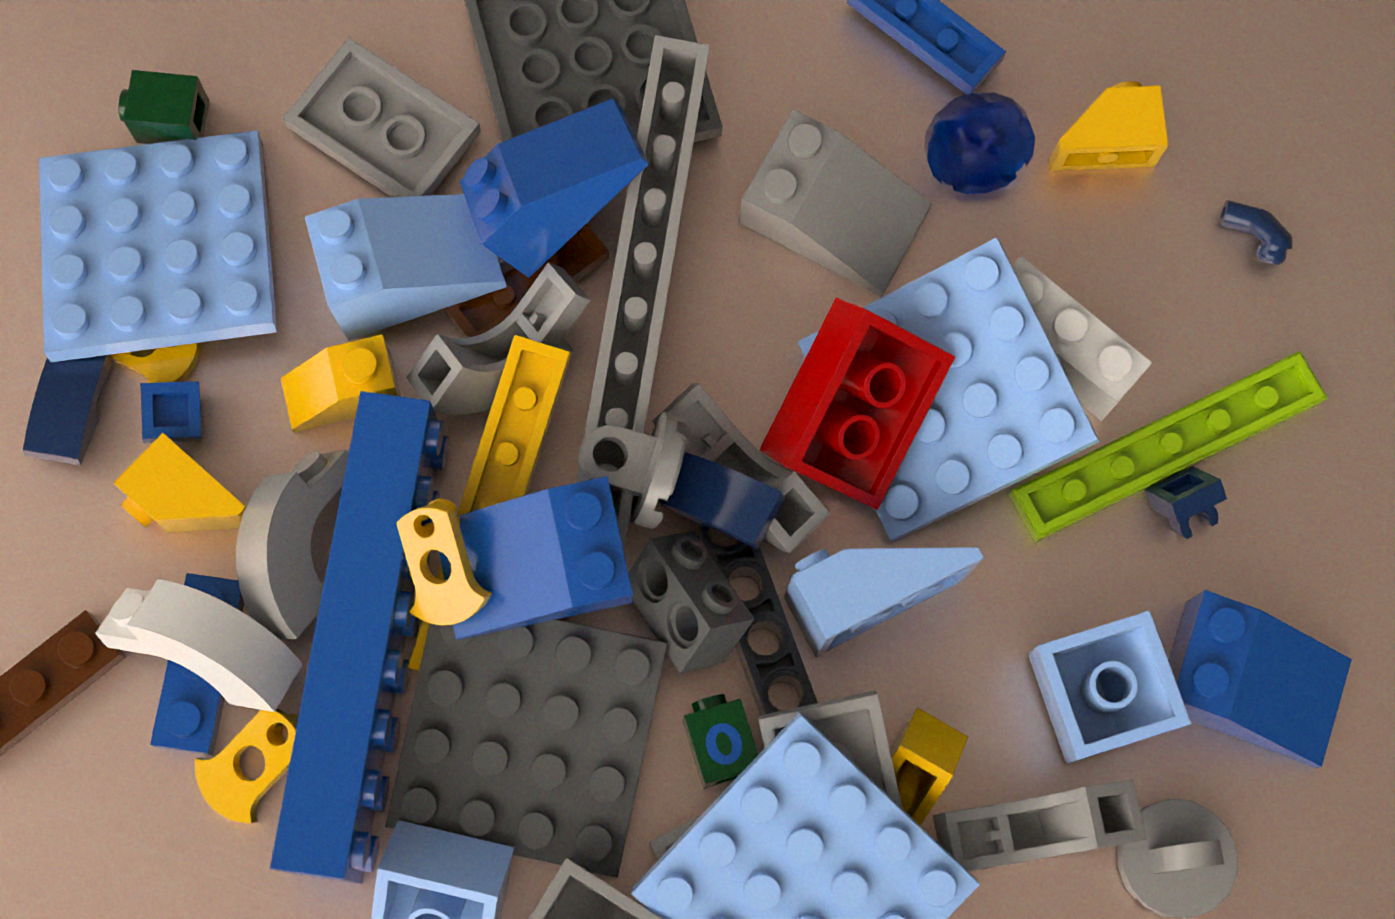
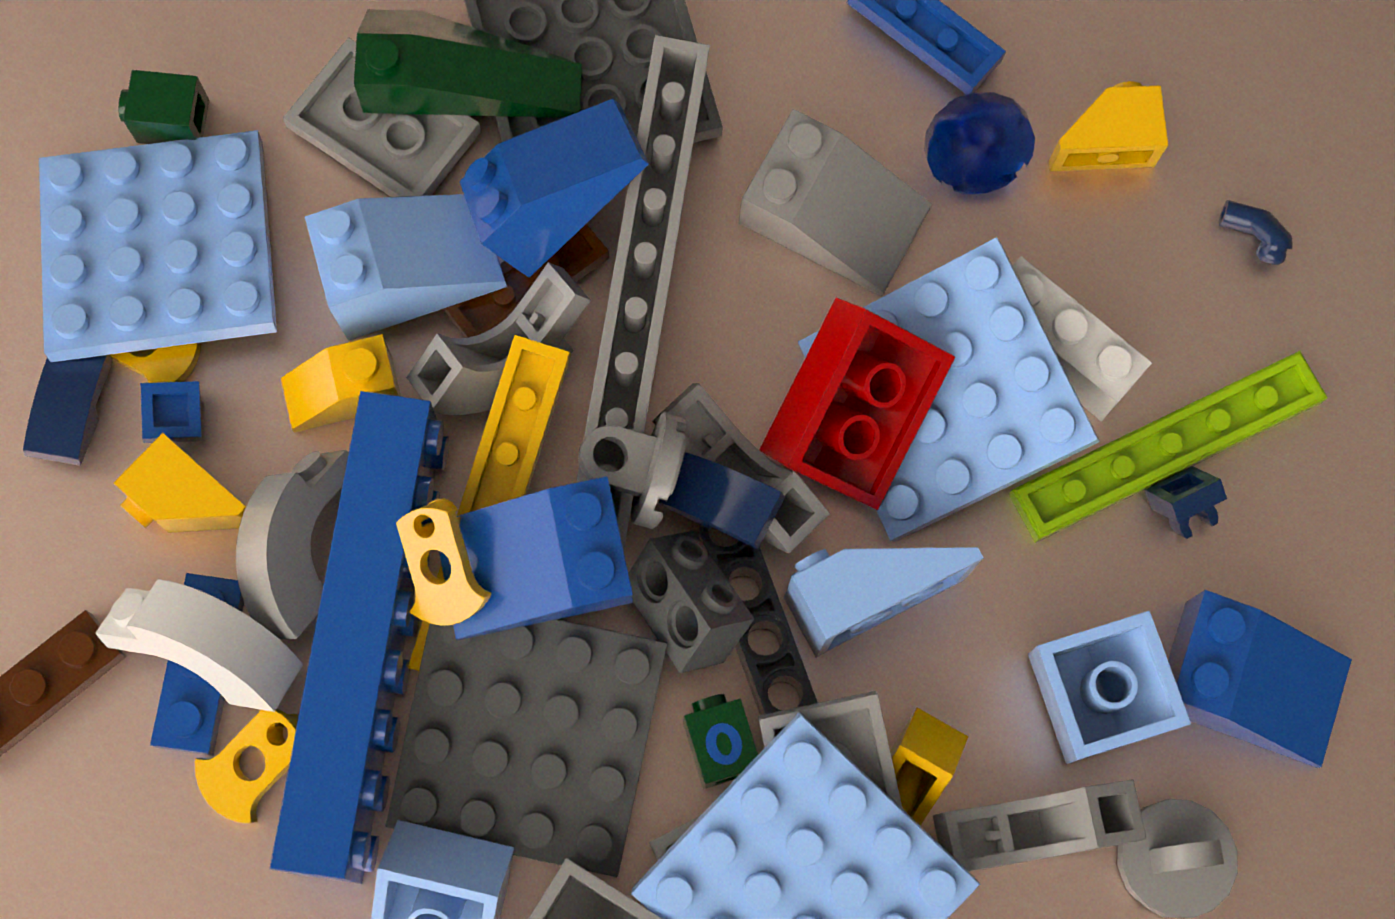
(447, 68): none -> dark green wedge

